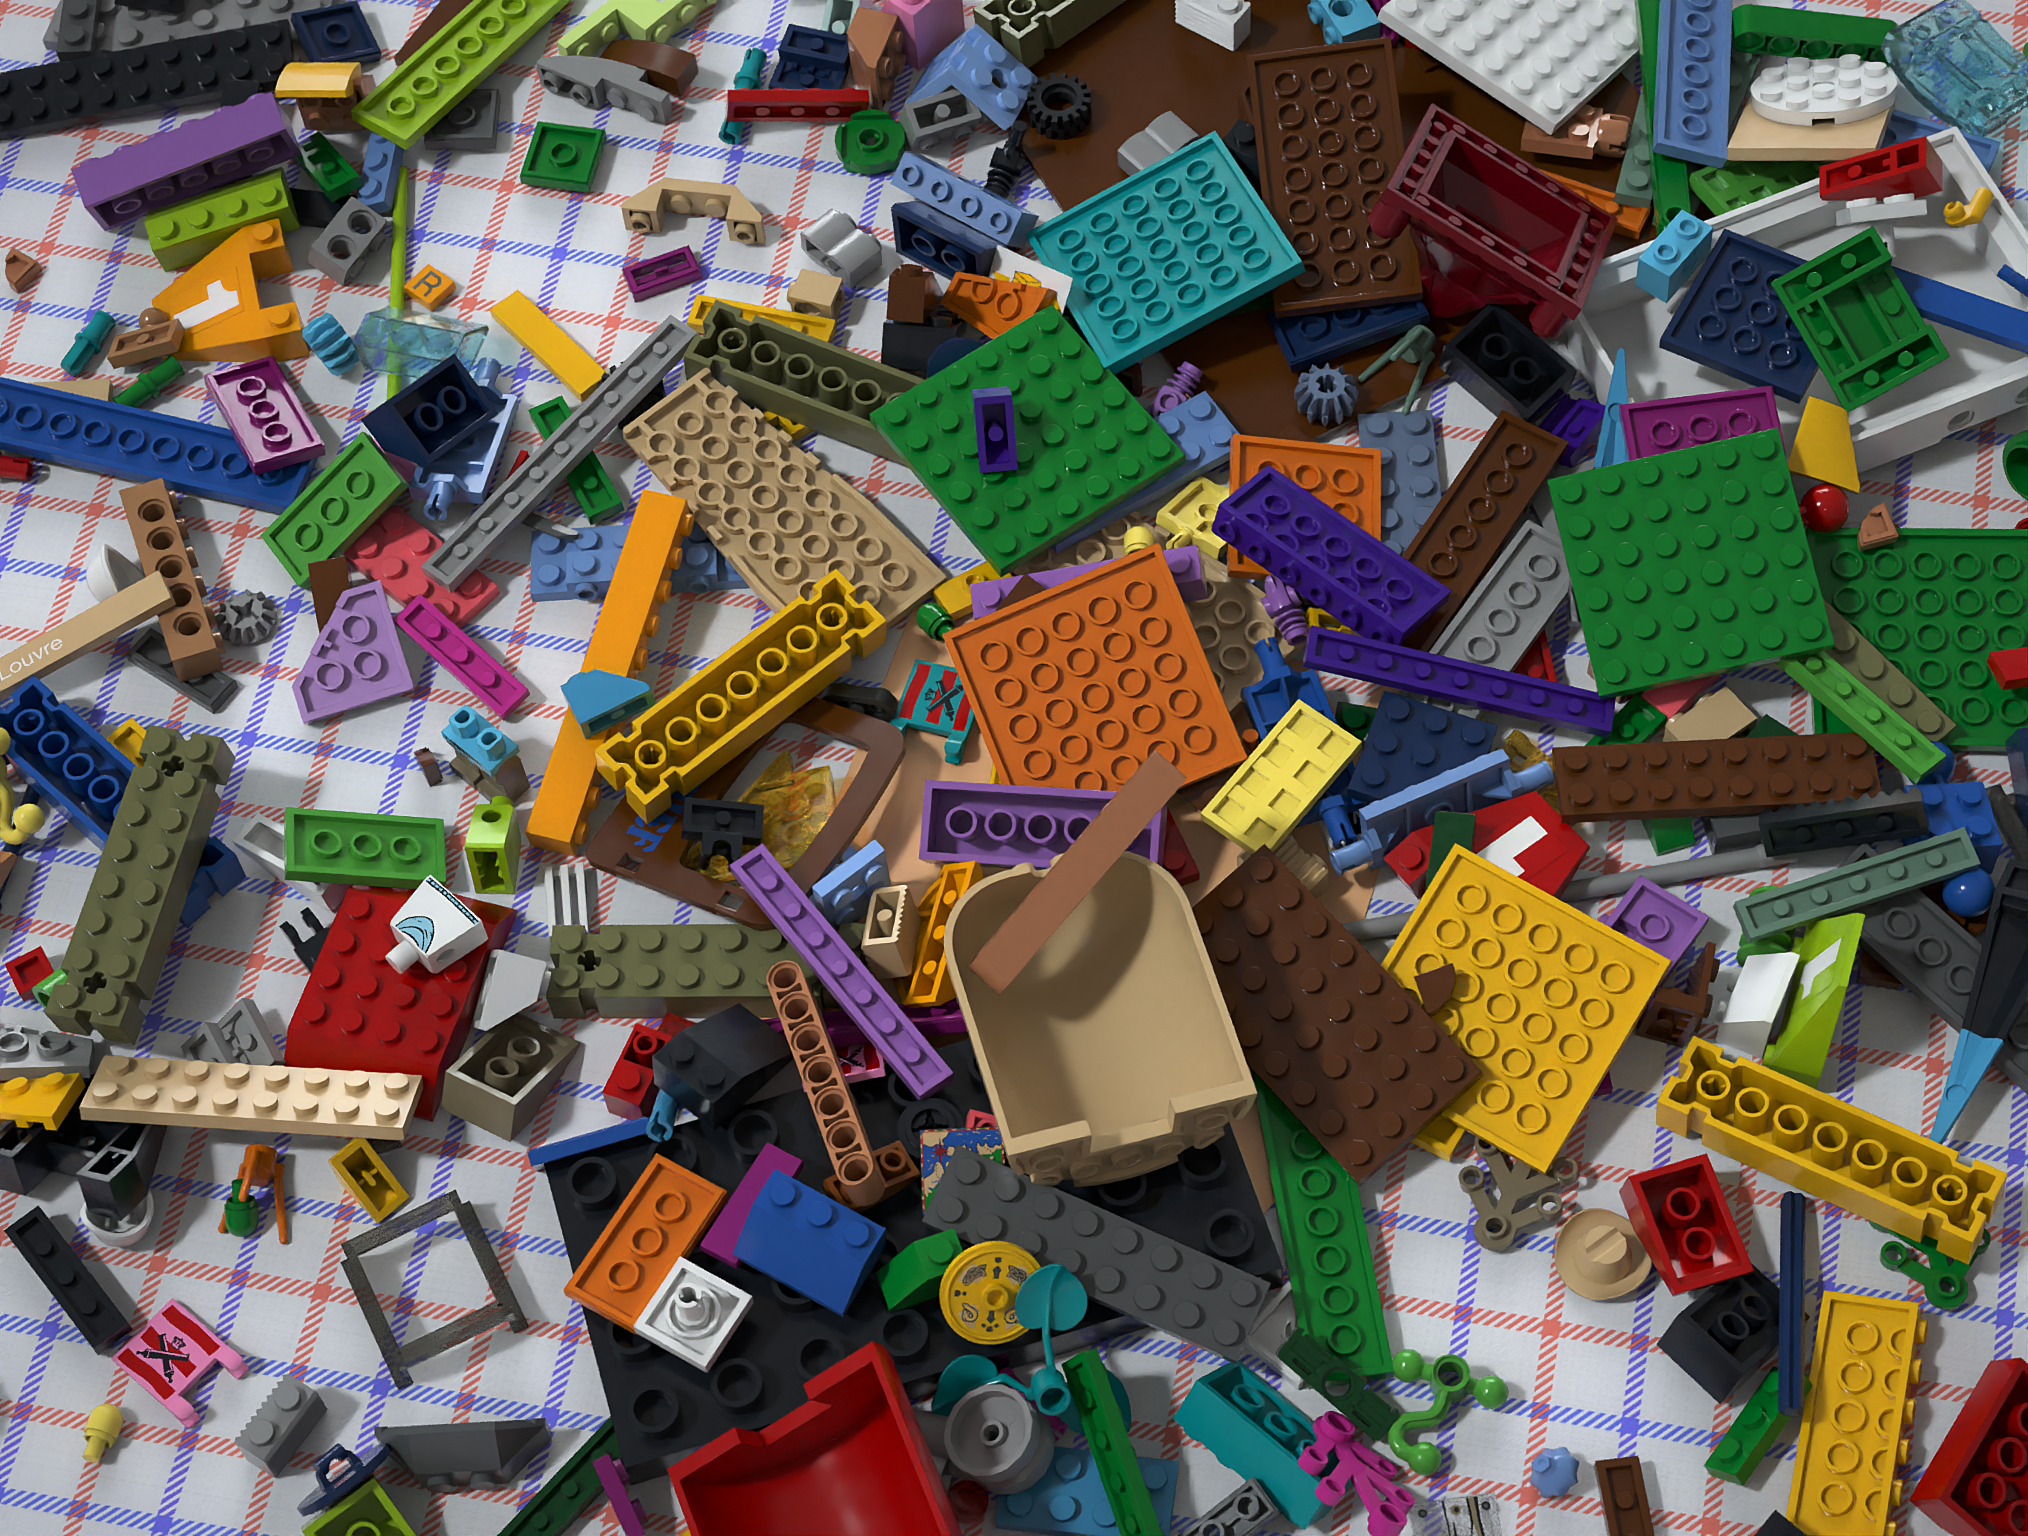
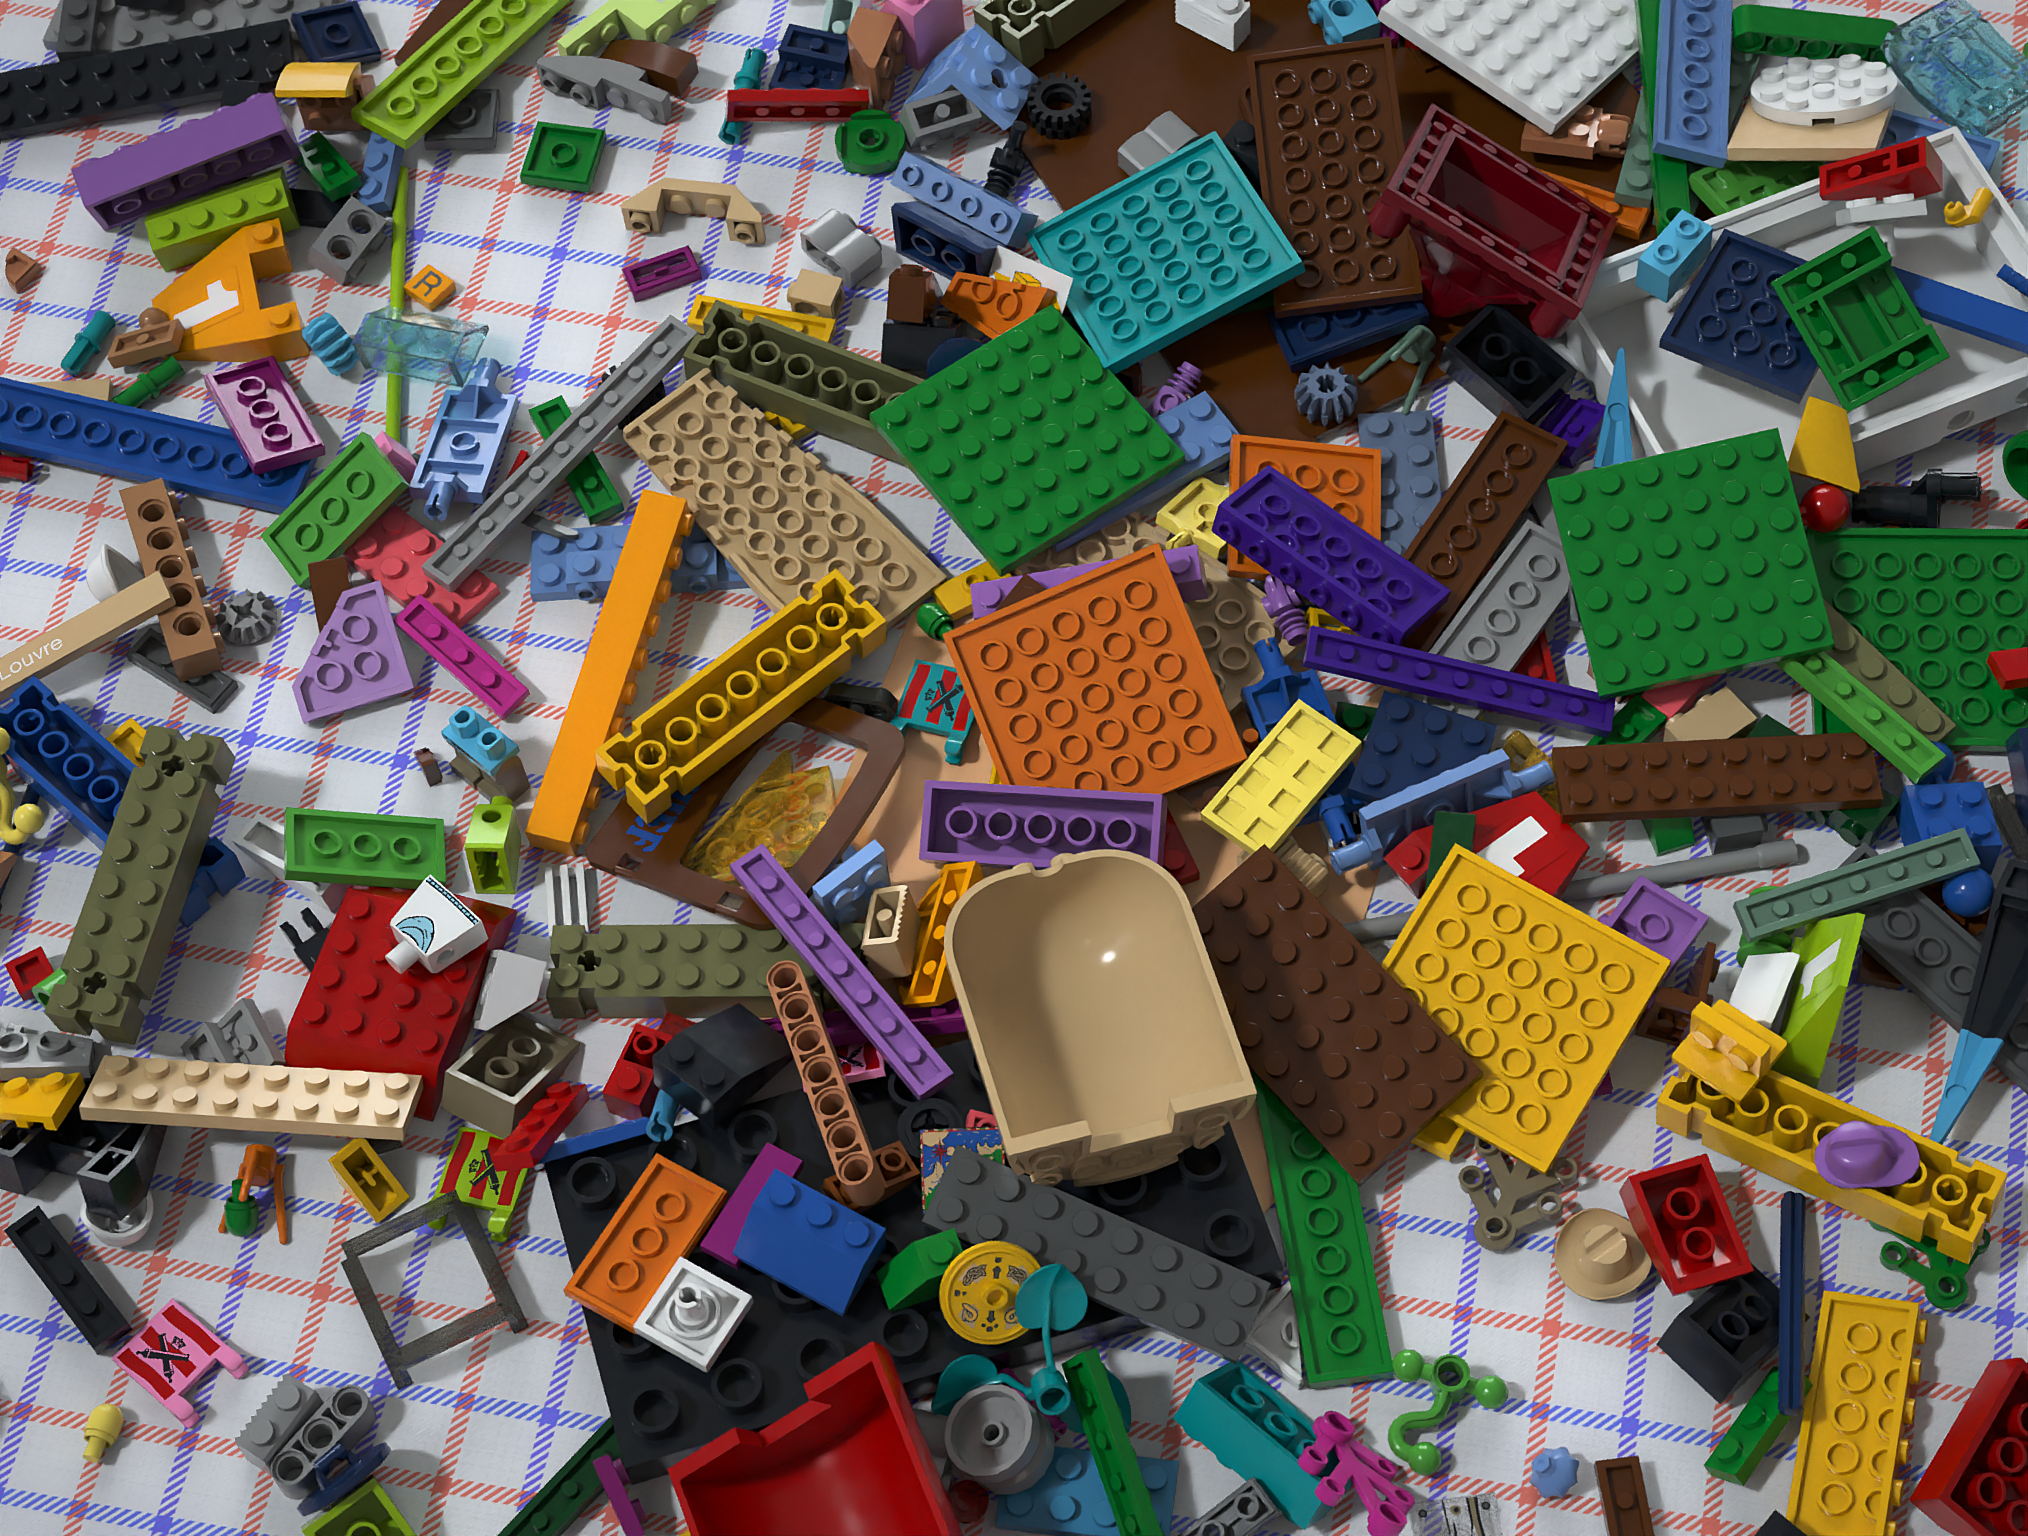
(327, 1421): none -> light grey beam
(431, 414): dark blue slope -> none
(465, 1452): dark grey wedge -> none
(477, 1182): none -> flag
(541, 1127): none -> red plate
(548, 344): yellow tile -> none
(604, 699): dark azure slope -> none
(721, 827): black plate -> none
(994, 429): dark purple slope -> none
(1076, 872): nougat beam -> none
(1137, 539): light yellow cylinder -> none
(1357, 1404): dark green piece -> none
(1436, 987): reddish brown tile -> none
(1695, 420): magenta tile -> none
(1728, 1049): none -> yellow bracket
(1844, 822): black gear -> none
(1866, 1156): none -> medium lavender piece
(1876, 529): nougat tile -> none
(1917, 503): none -> black wheel

